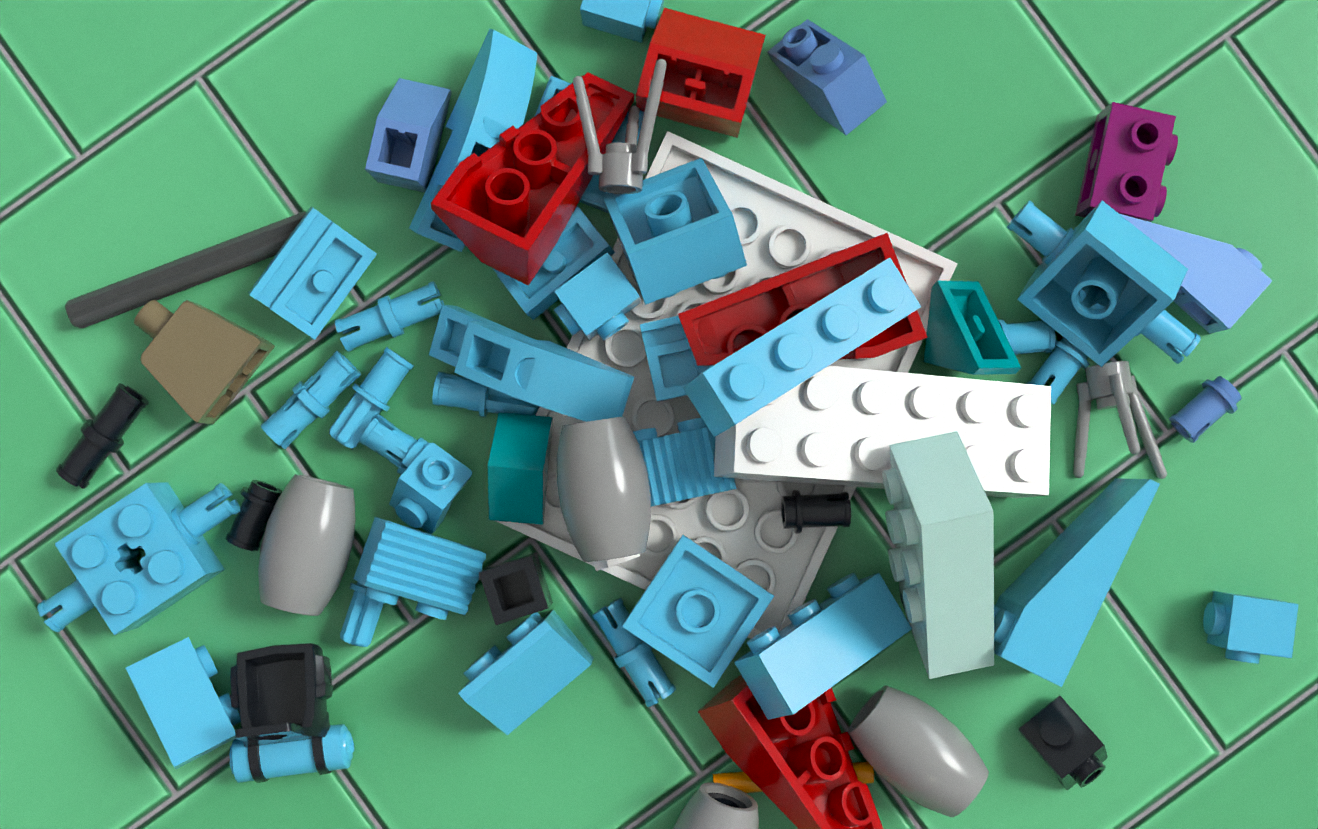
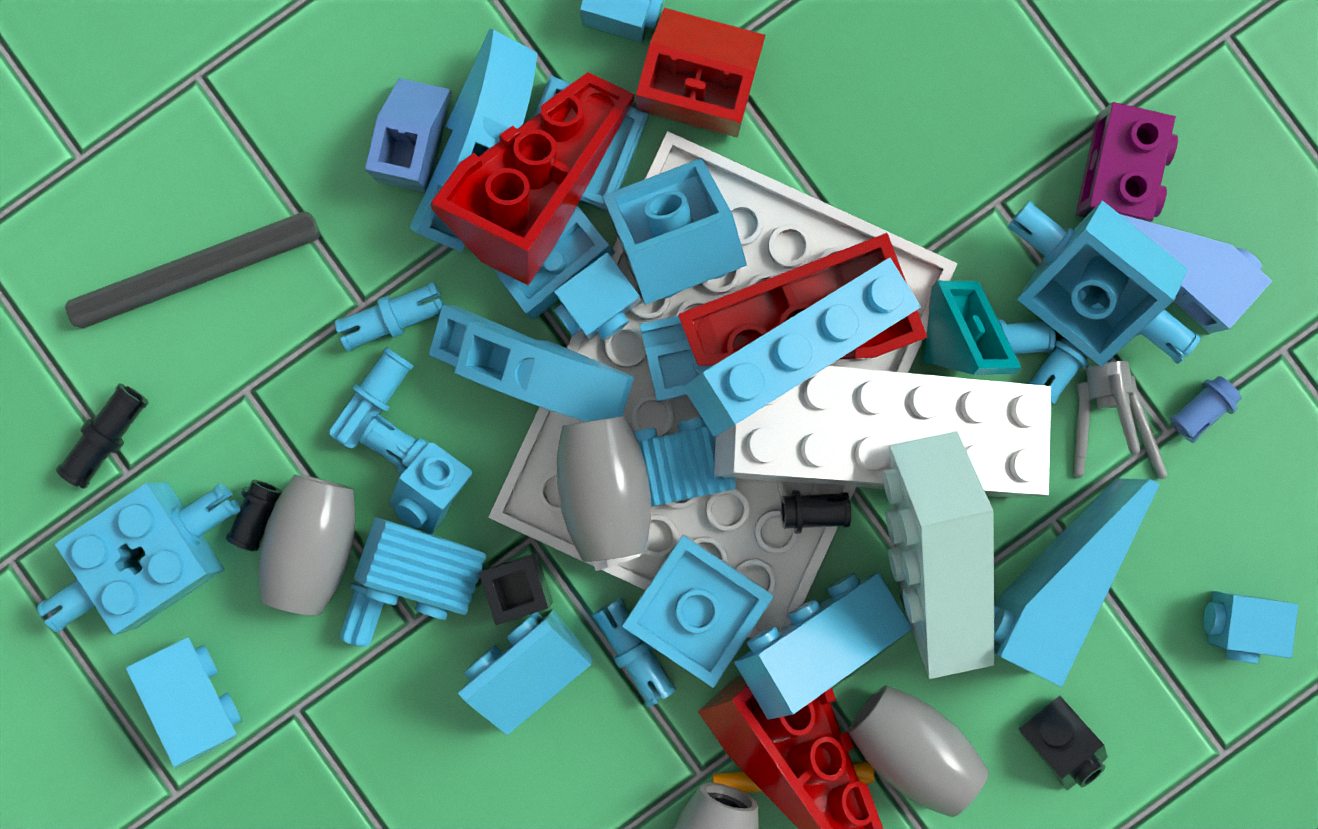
(199, 356): dark tan torso -> none
(285, 715): black piece -> none
(310, 400): medium azure pin -> none
(312, 273): medium azure plate -> none
(464, 393): medium azure axle -> none
(519, 468): teal slope -> none
(623, 163): light grey plant -> none
(828, 75): medium blue slope -> none

